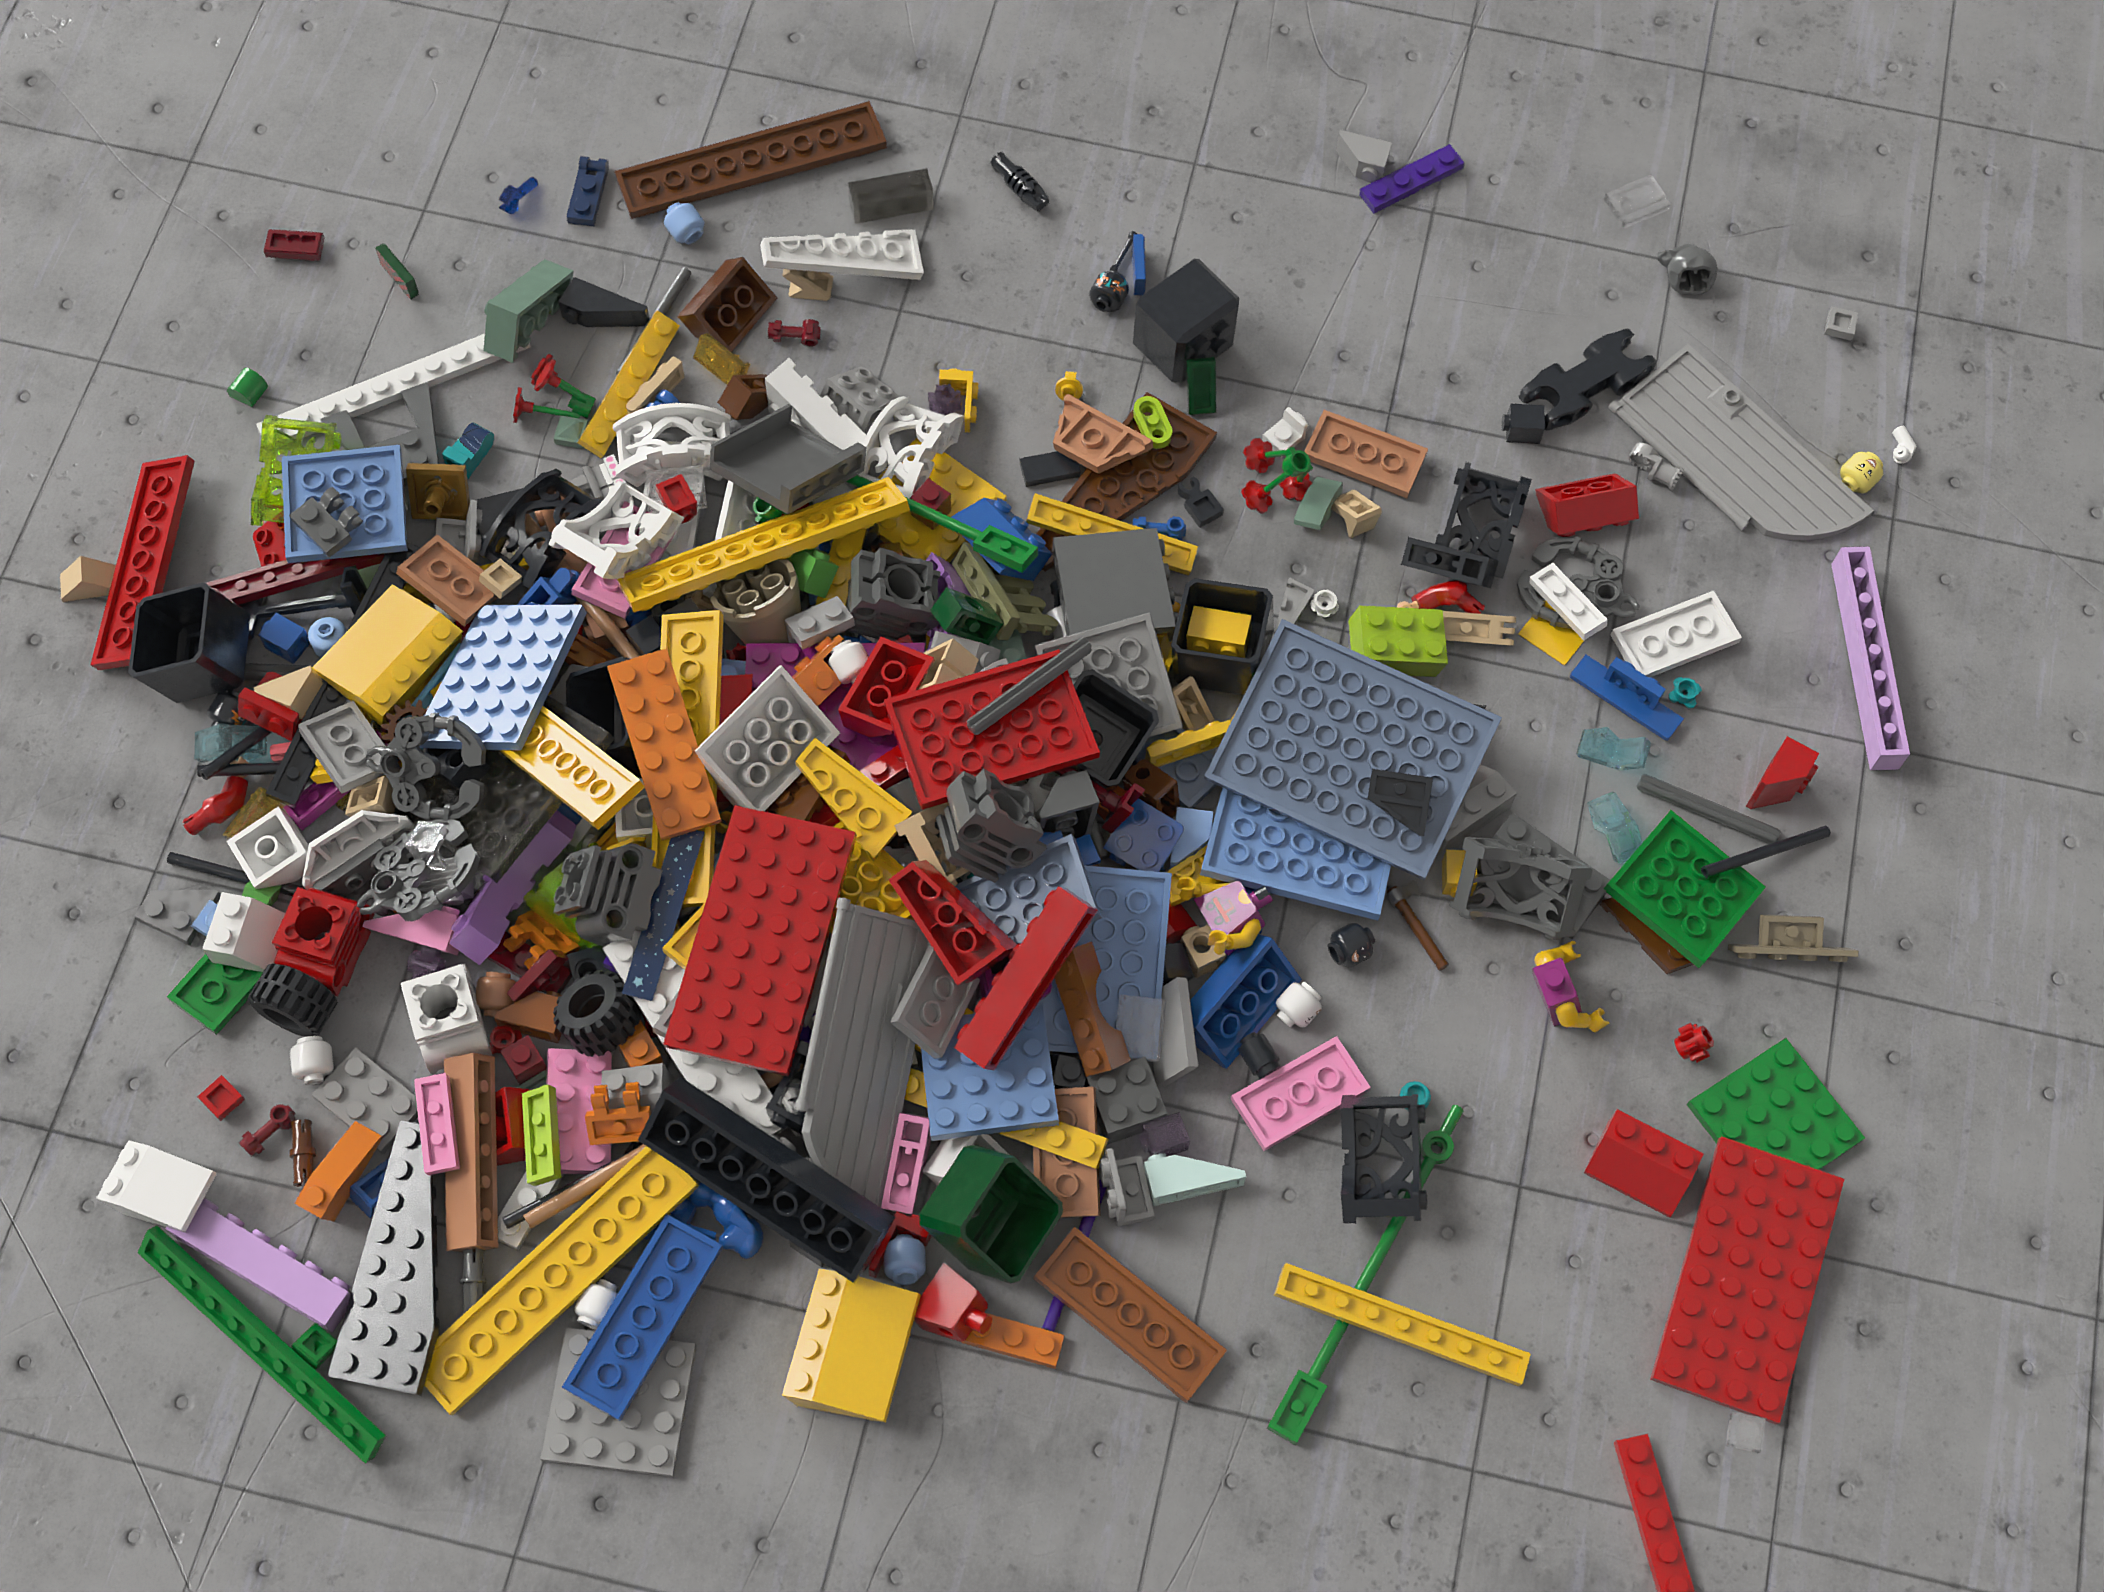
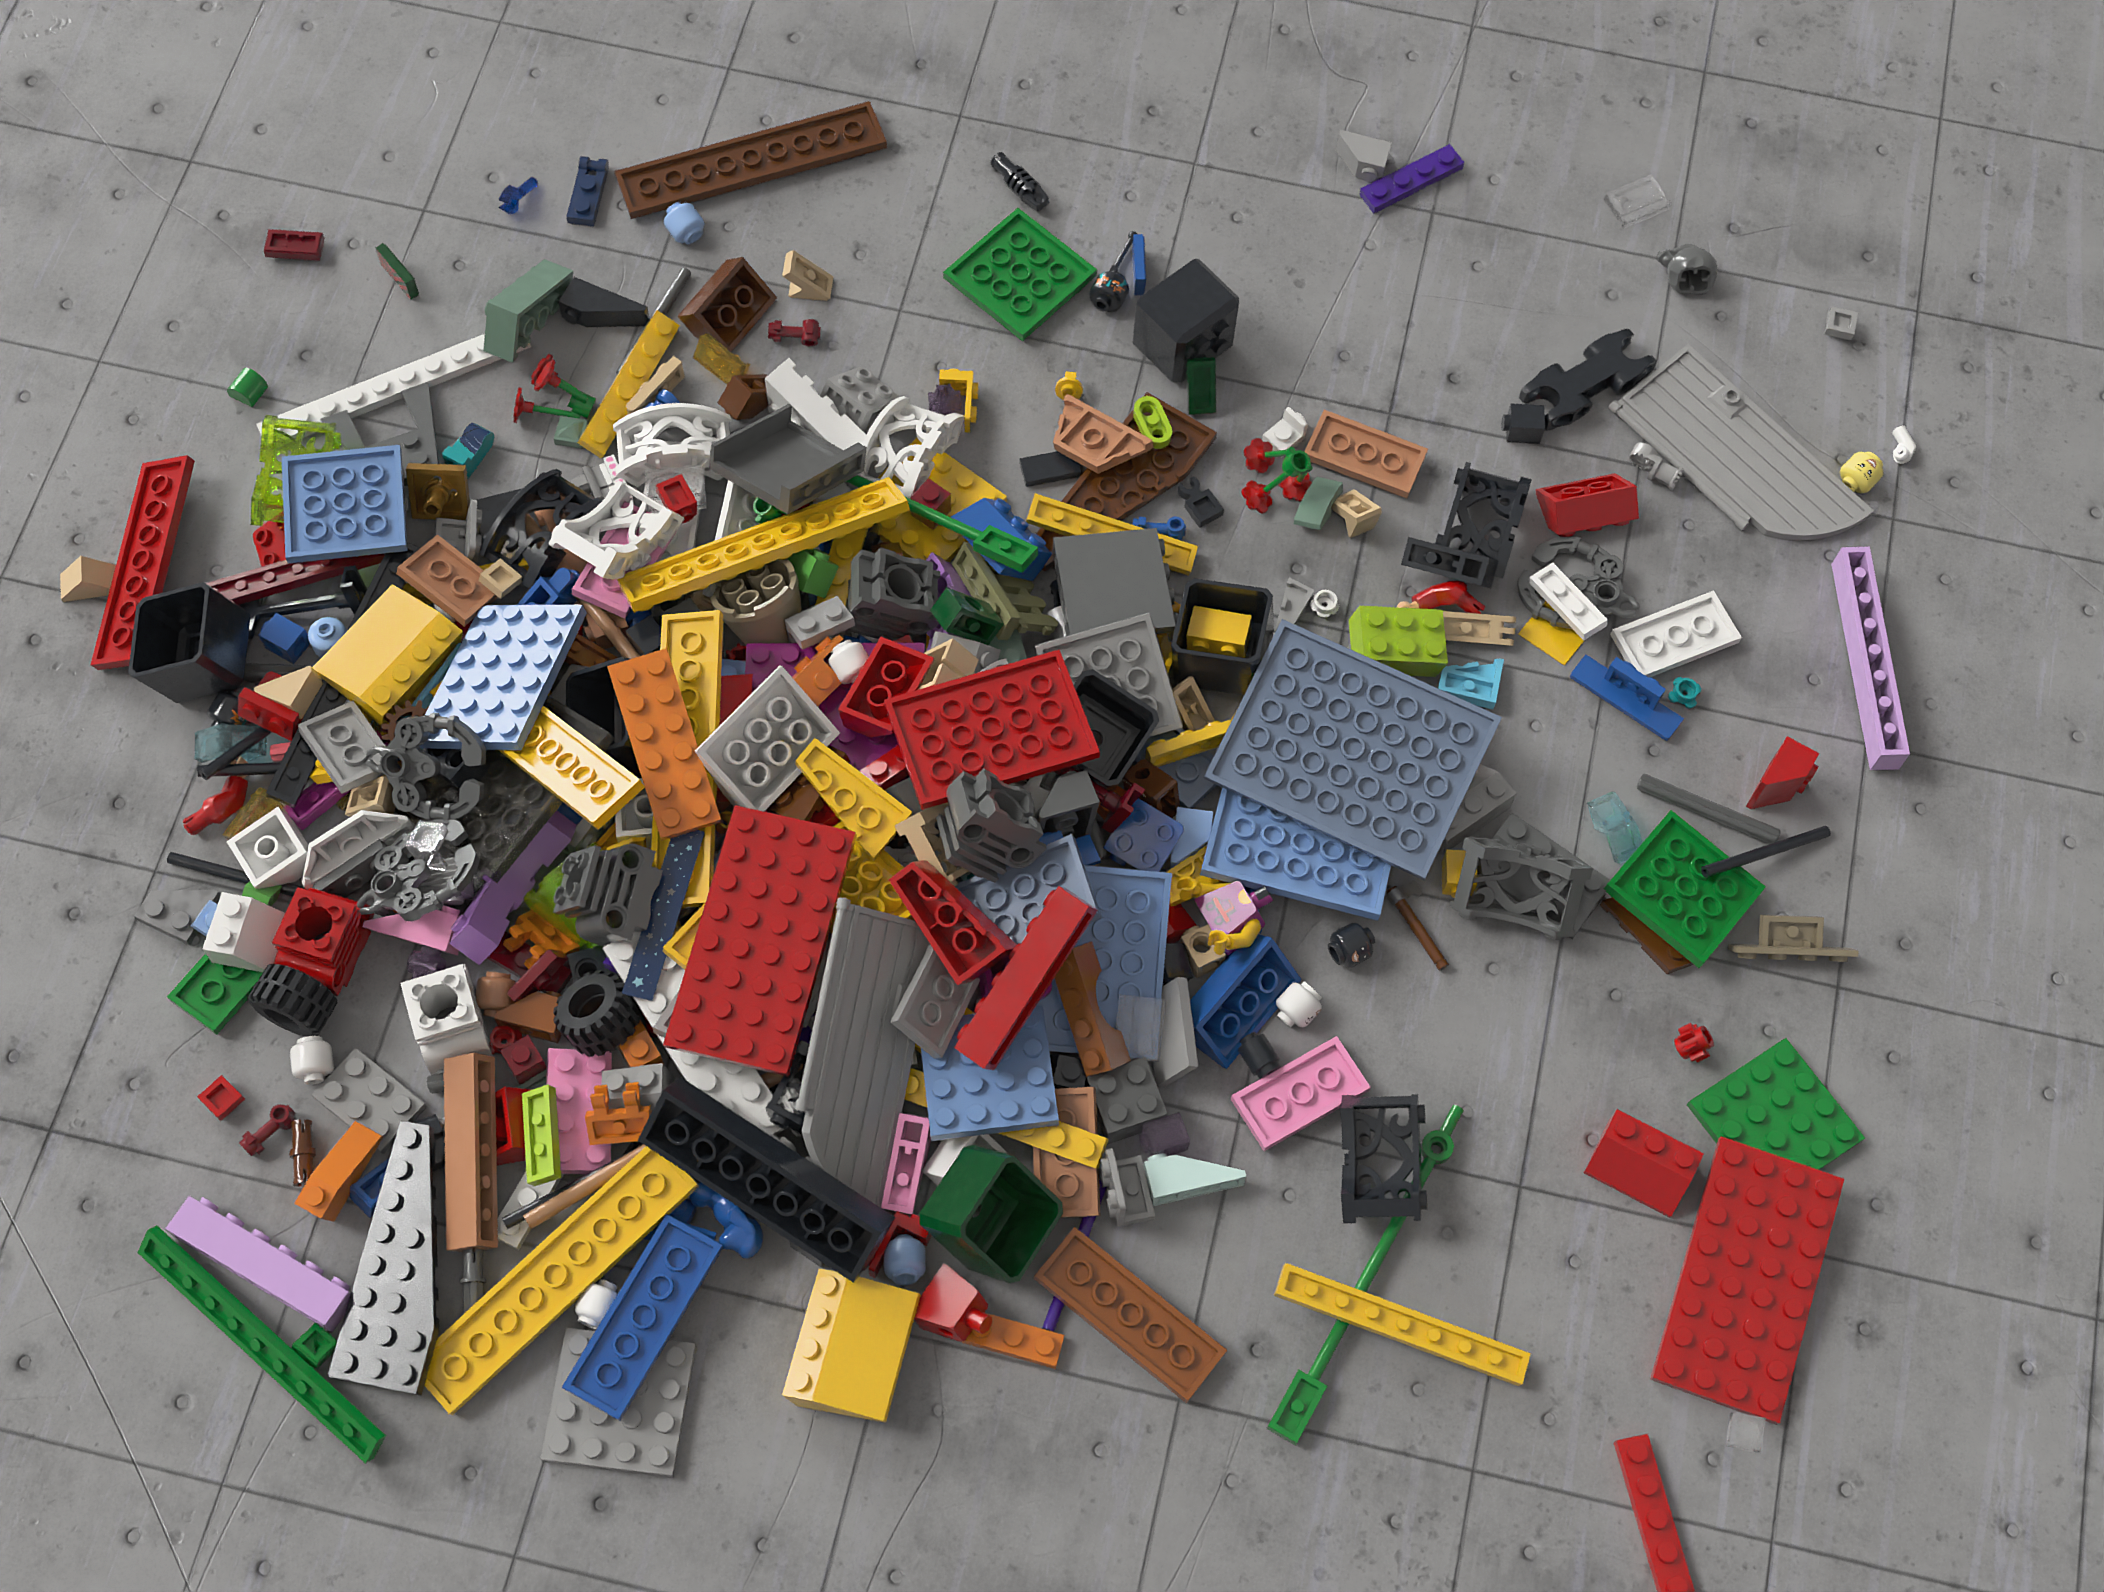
(156, 1186): white slope -> none
(321, 527): dark grey plate -> none
(436, 1124): bright pink plate -> none
(881, 255): white wing -> none
(890, 195): clear smoke brick -> none
(1020, 274): none -> green plate
(1029, 686): dark grey axle -> none
(1402, 797): black wing -> none
(1417, 1088): teal plate -> none
(1473, 682): none -> medium azure wing
(1559, 992): torso -> none
(1605, 748): clear light blue slope -> none

